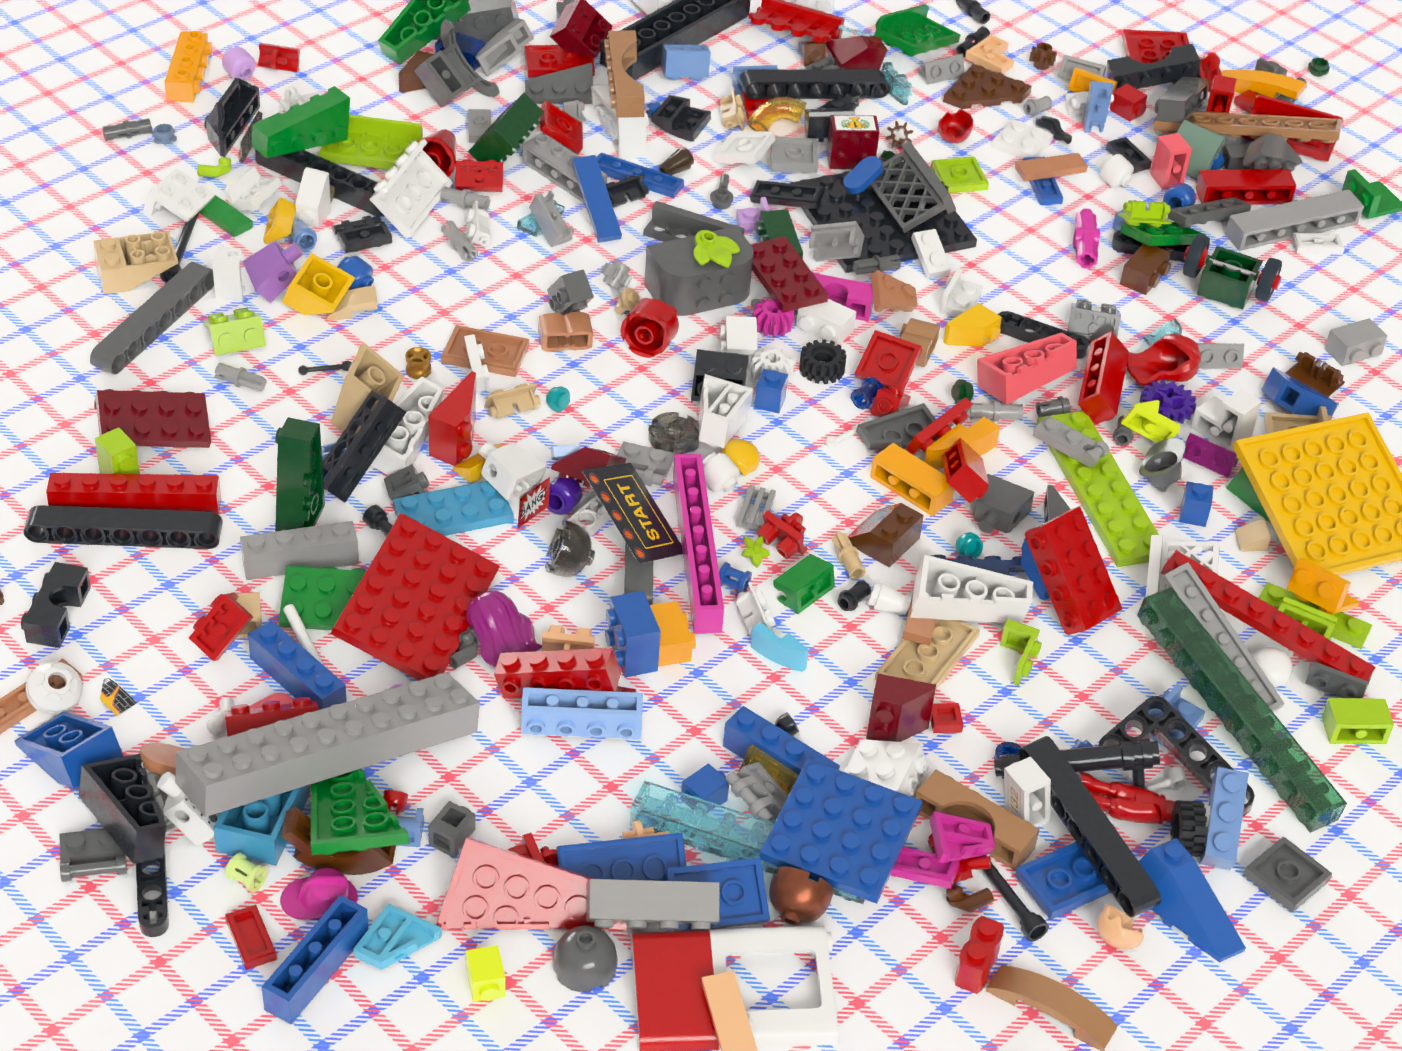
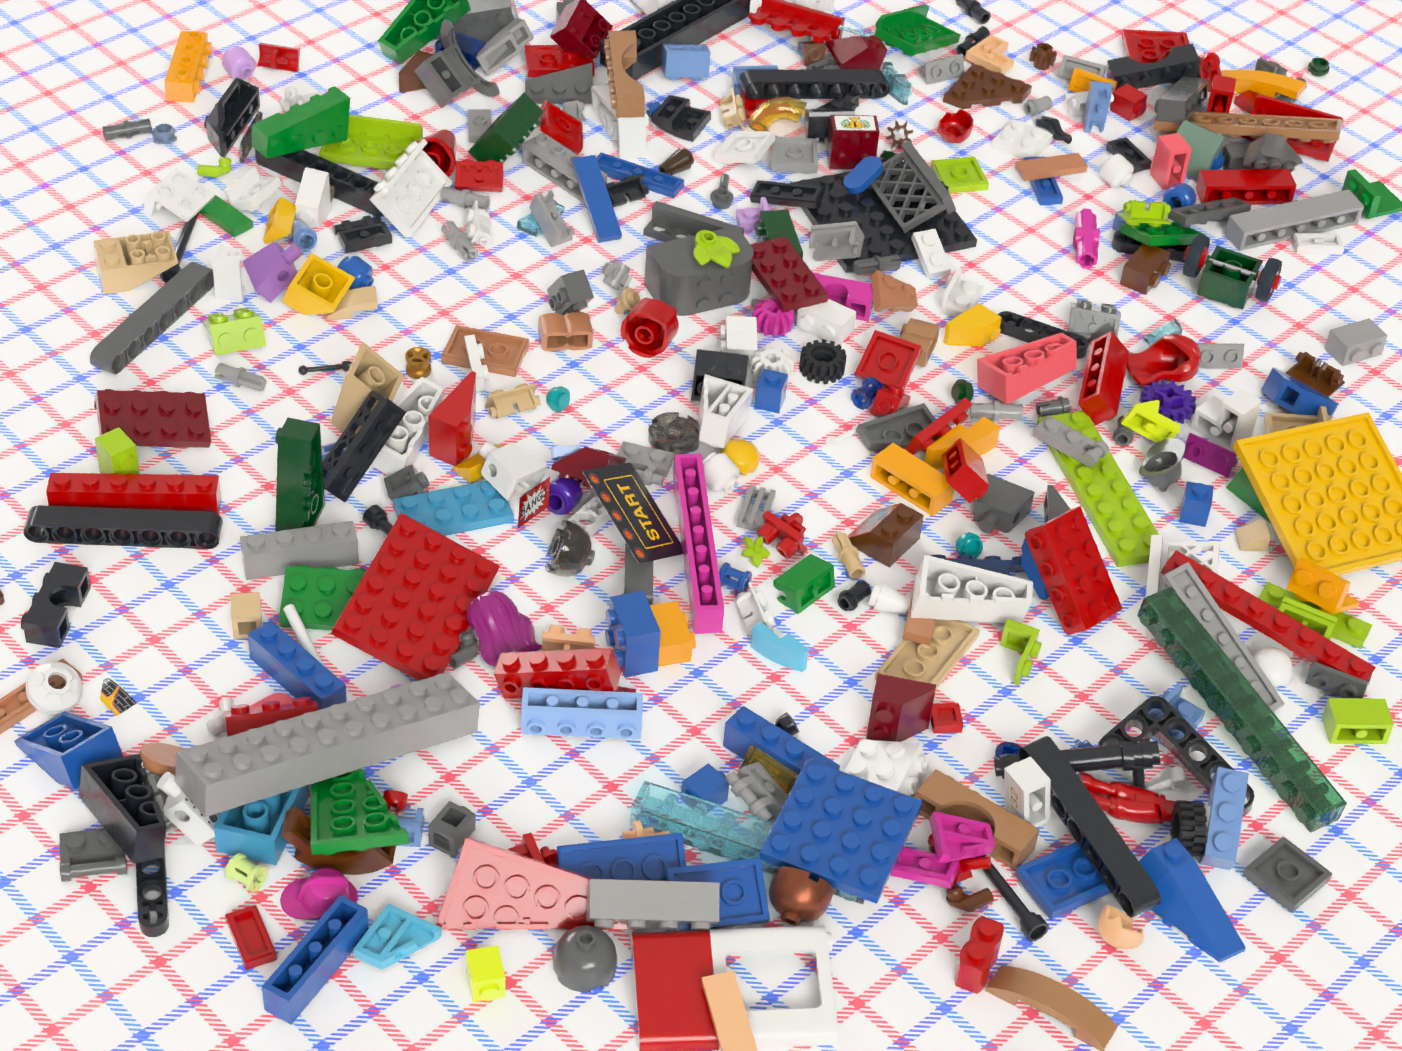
(220, 626): red bracket -> none

